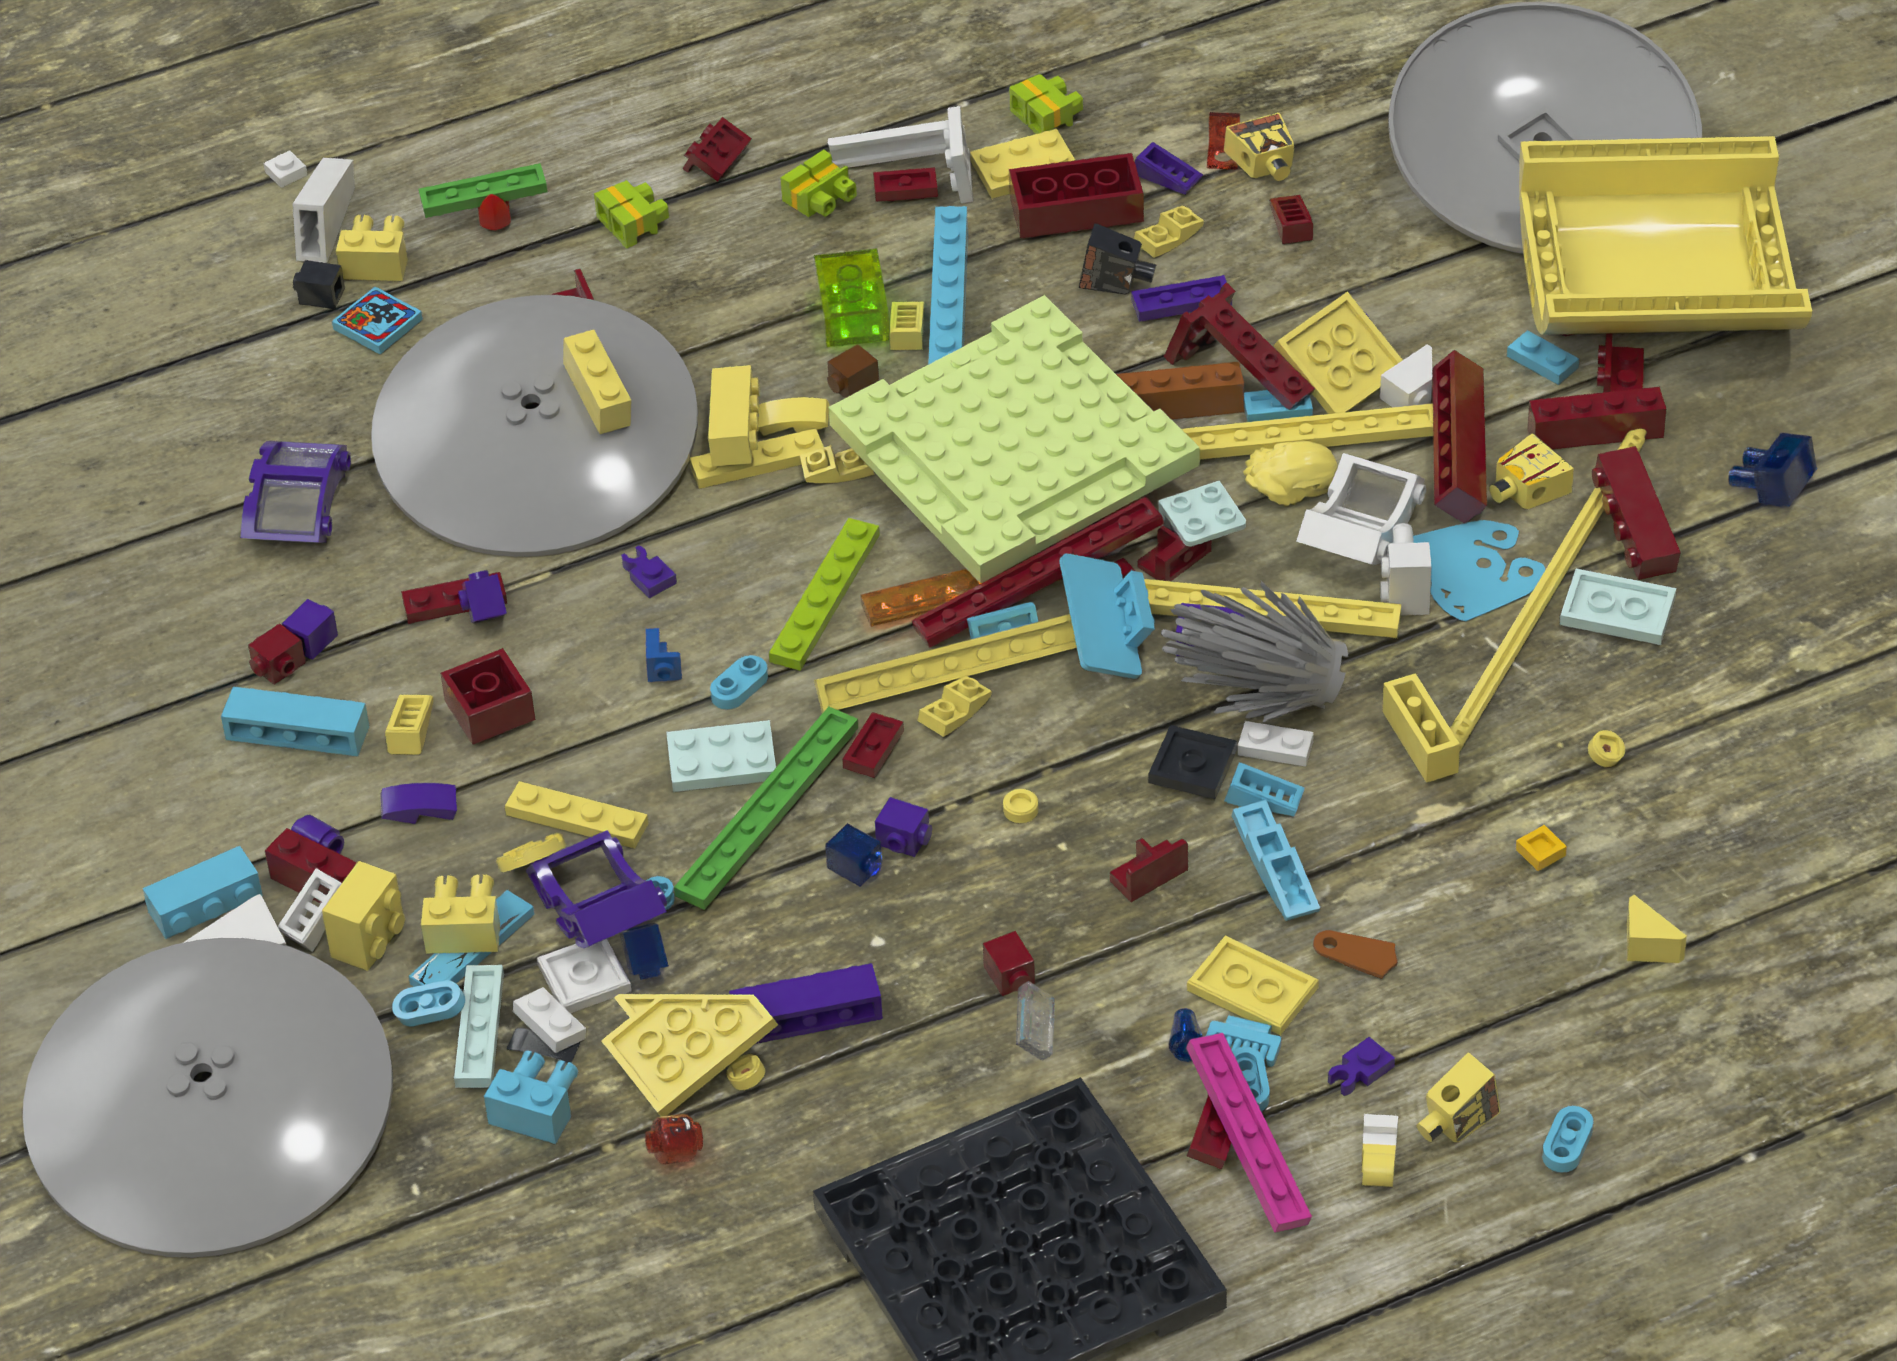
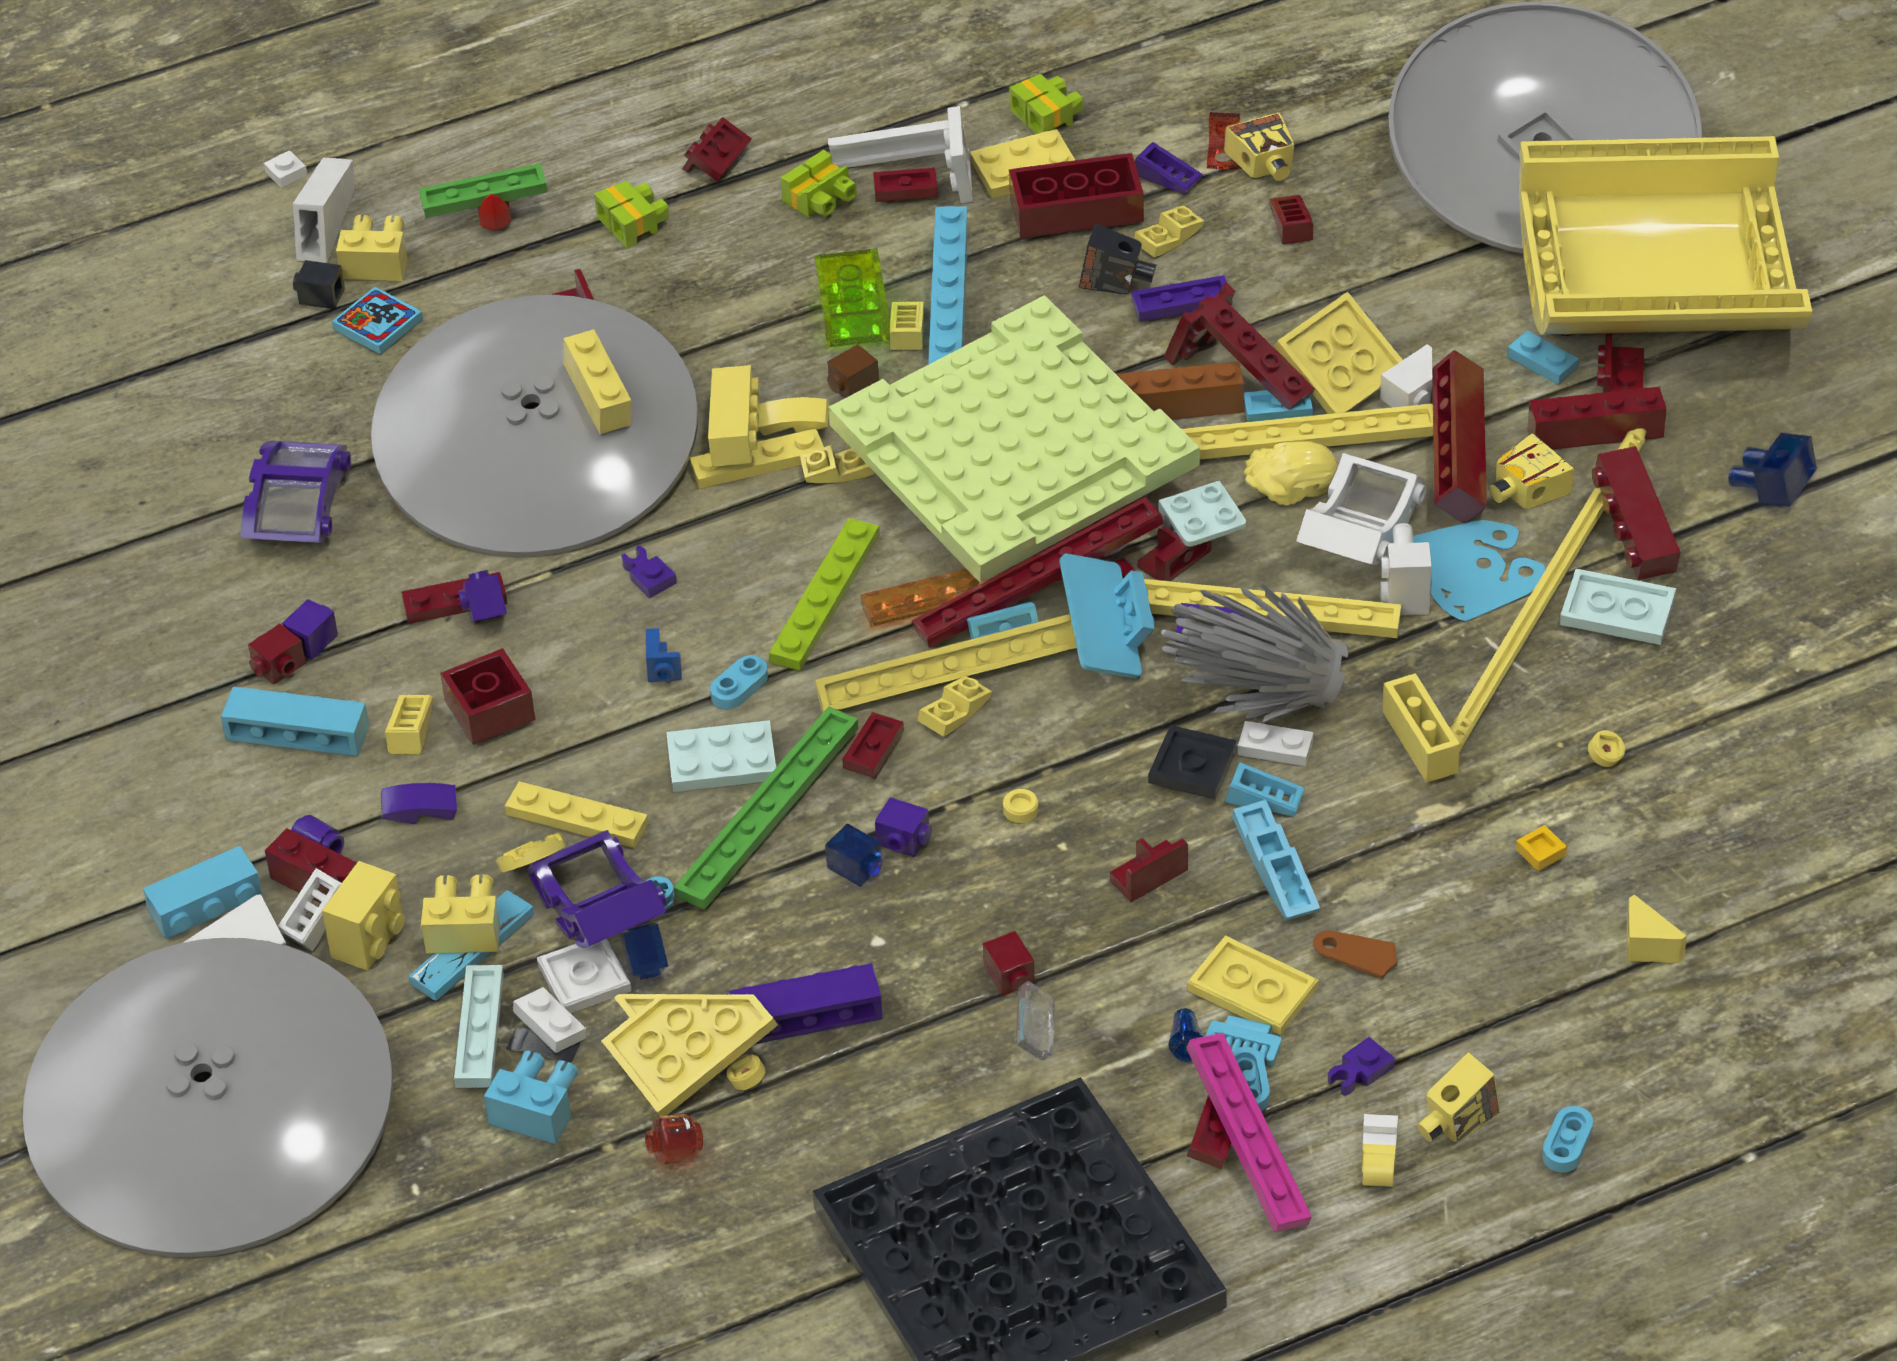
(434, 1003): medium azure plate -> none

